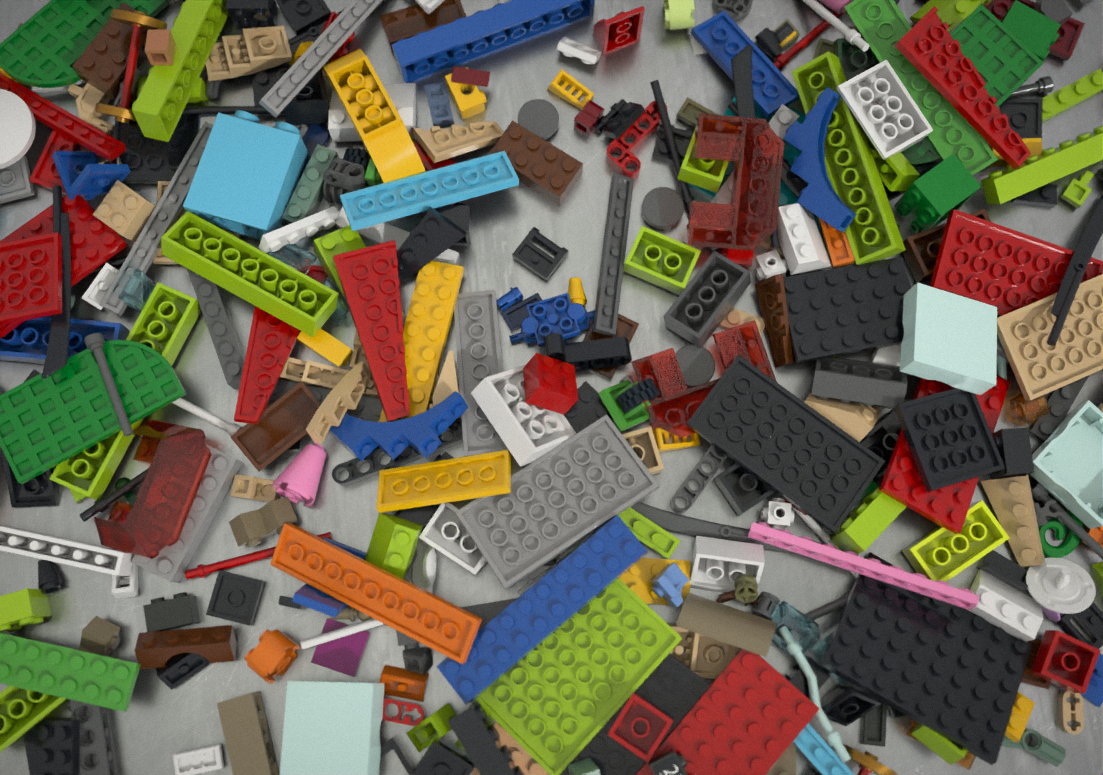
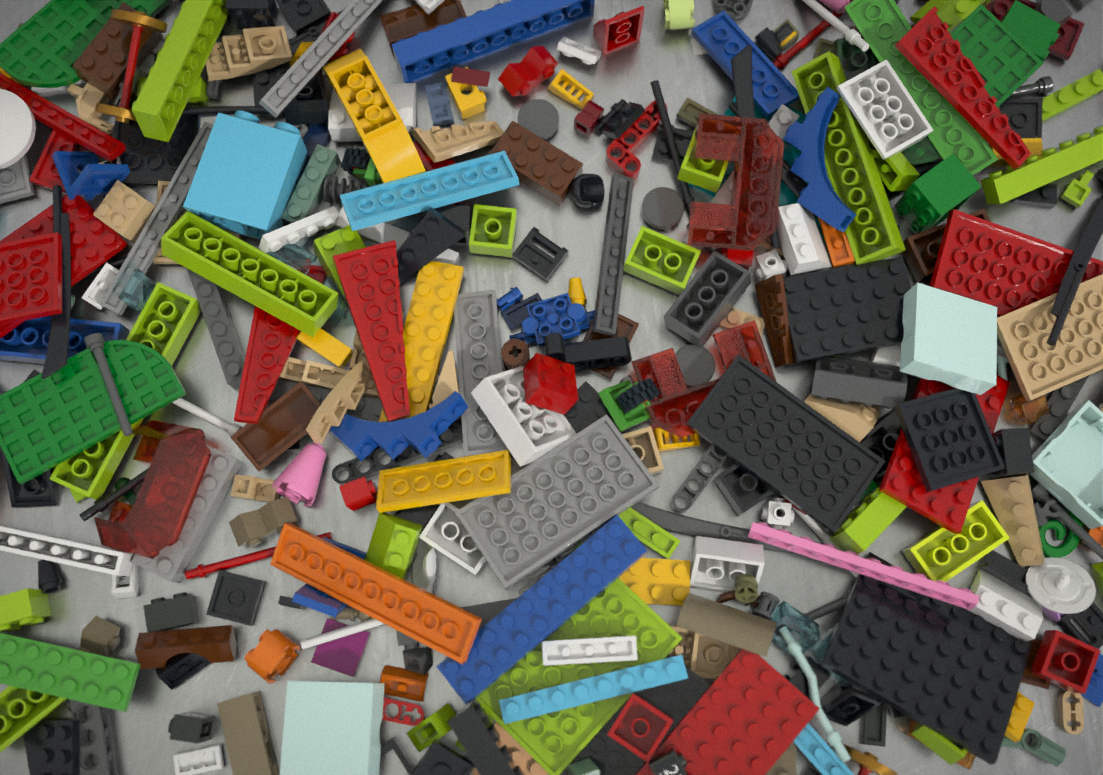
(160, 47): nougat brick -> none
(191, 727): none -> pearl dark grey brick
(346, 175): dark grey piece -> none
(359, 493): none -> red brick
(493, 230): none -> lime brick
(512, 349): none -> reddish brown piece
(530, 72): none -> red brick
(588, 190): none -> black hair
(589, 650): none -> white plate
(593, 689): none -> medium azure plate
(669, 584): medium blue brick -> none

